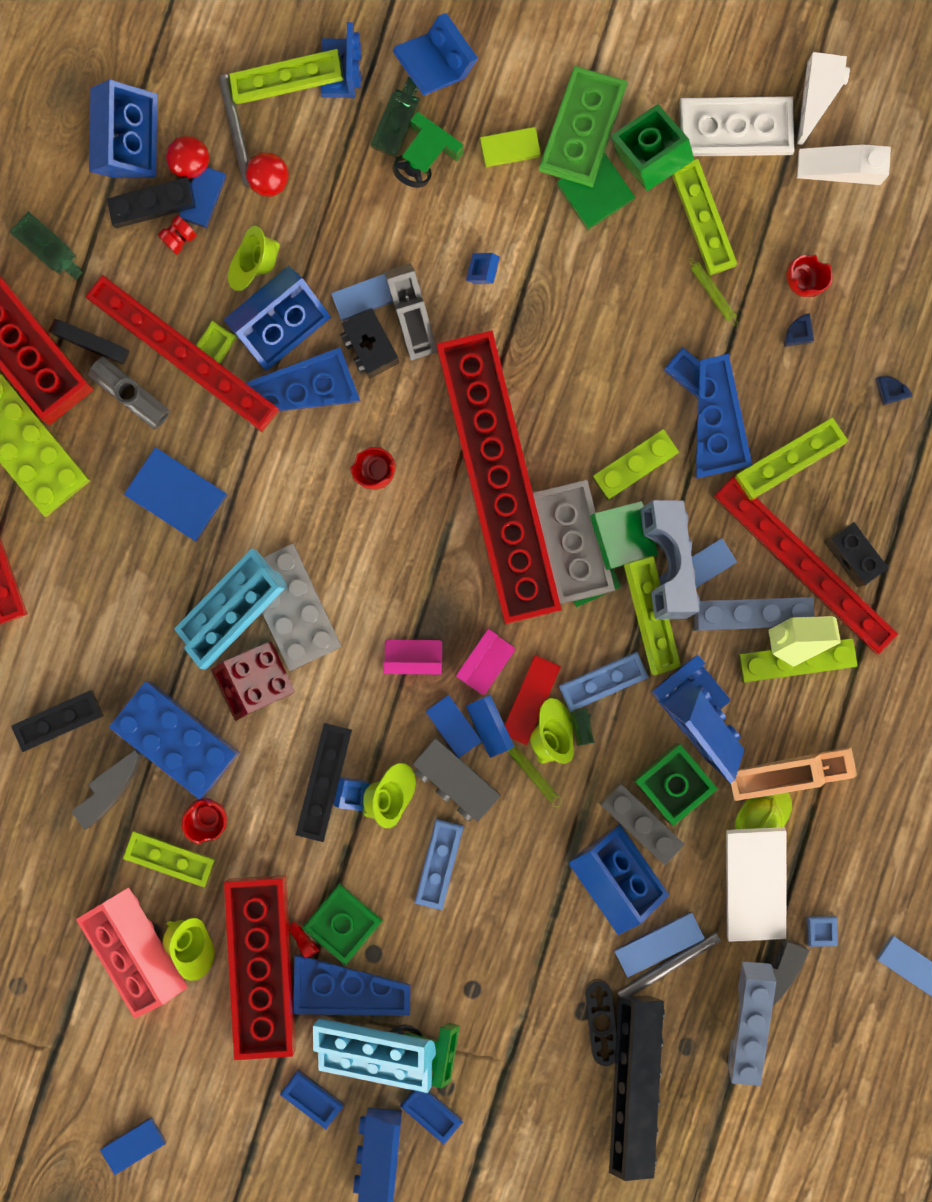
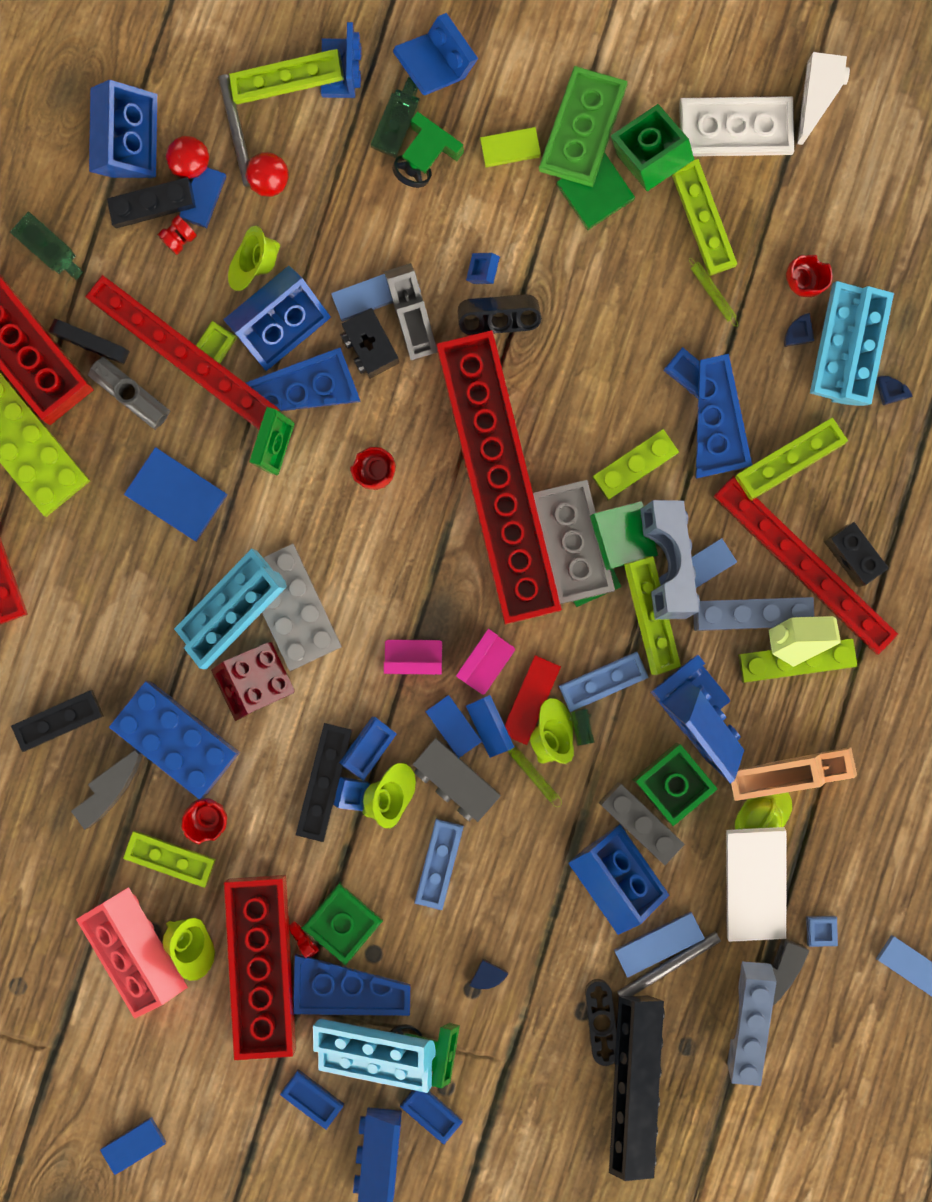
(272, 441): none -> green tile
(367, 748): none -> blue tile
(487, 976): none -> dark blue tile
(511, 321): none -> black beam
(845, 163): white slope -> none
(851, 344): none -> medium azure brick

